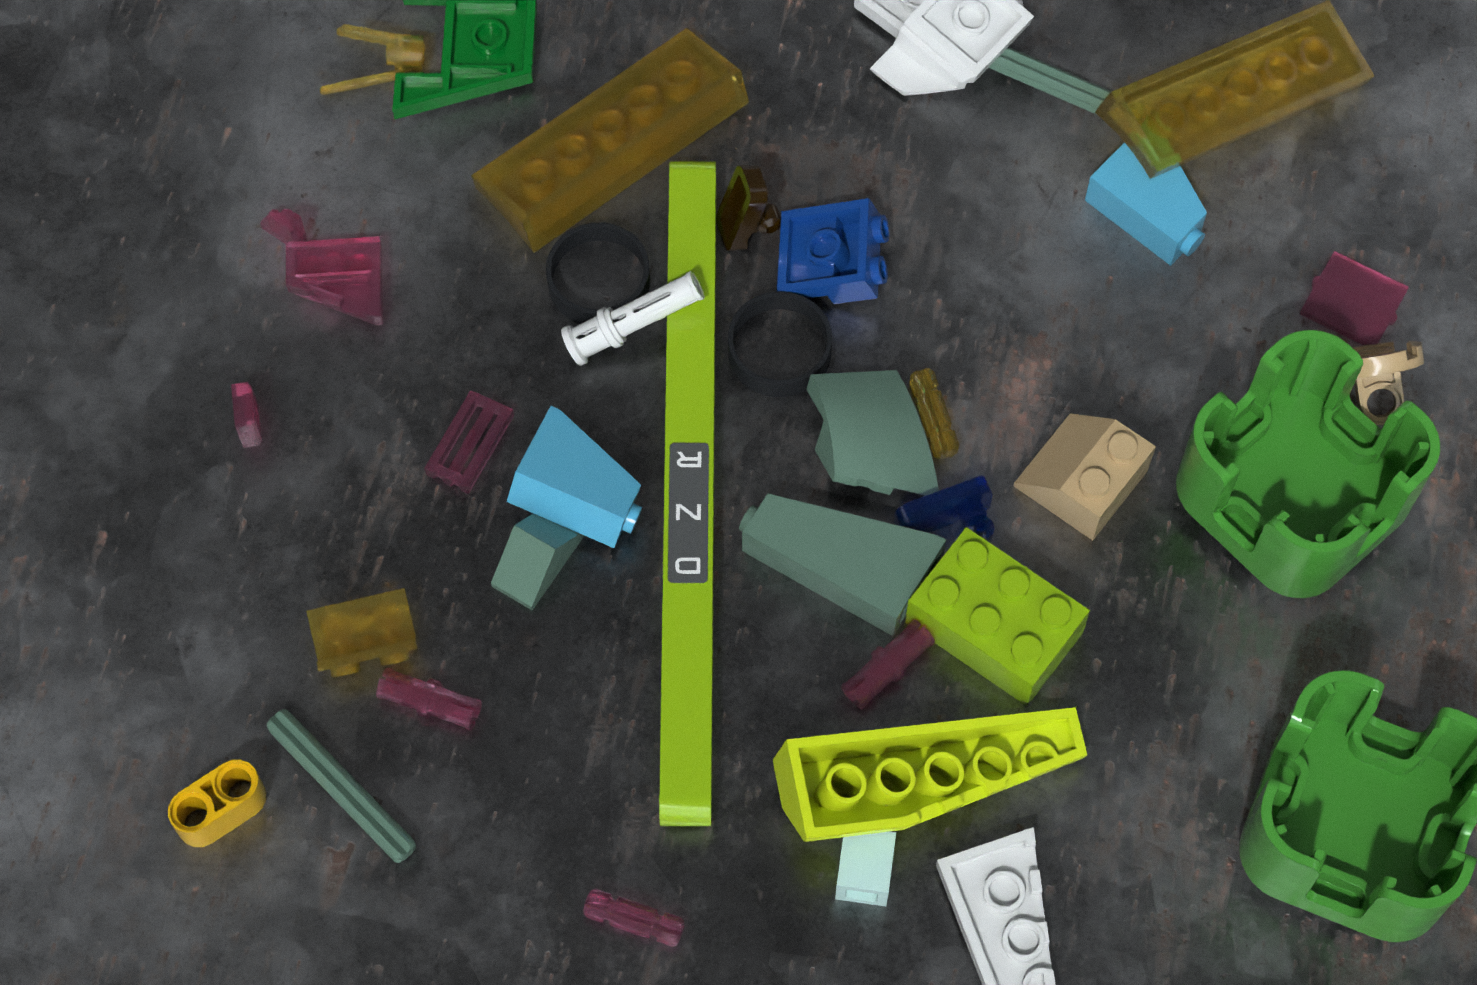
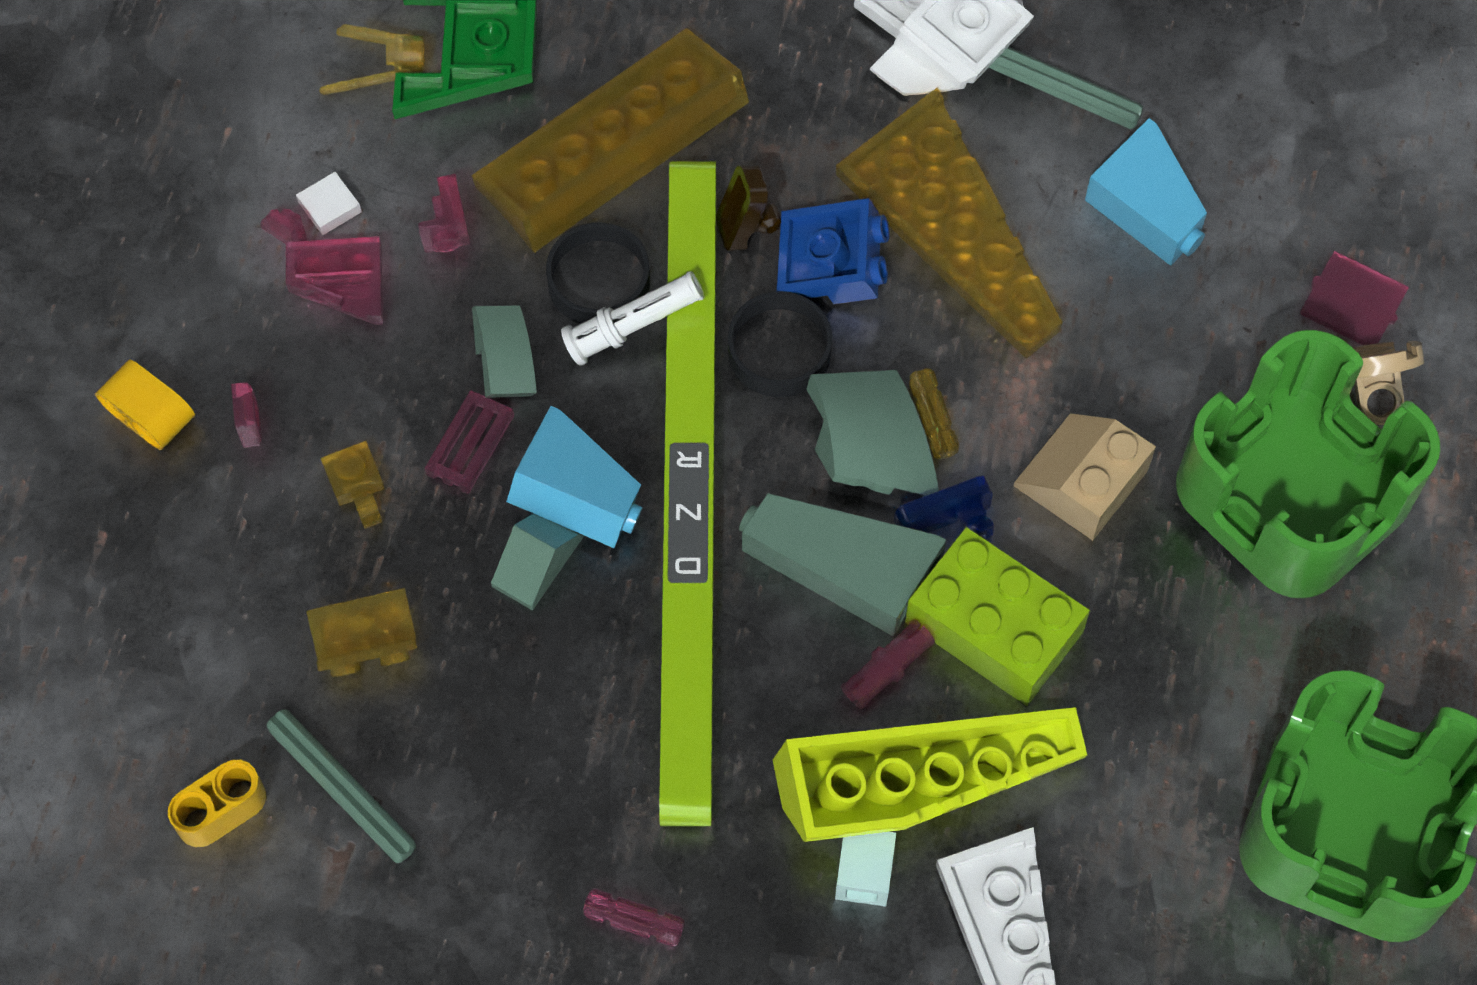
(145, 404): none -> yellow beam
(328, 203): none -> white tile
(355, 479): none -> clear yellow plate
(429, 698): clear pink pin -> none
(450, 226): none -> clear pink bracket
(505, 351): none -> sand green slope
(951, 218): none -> clear yellow wing
(1236, 89): clear yellow arch -> none

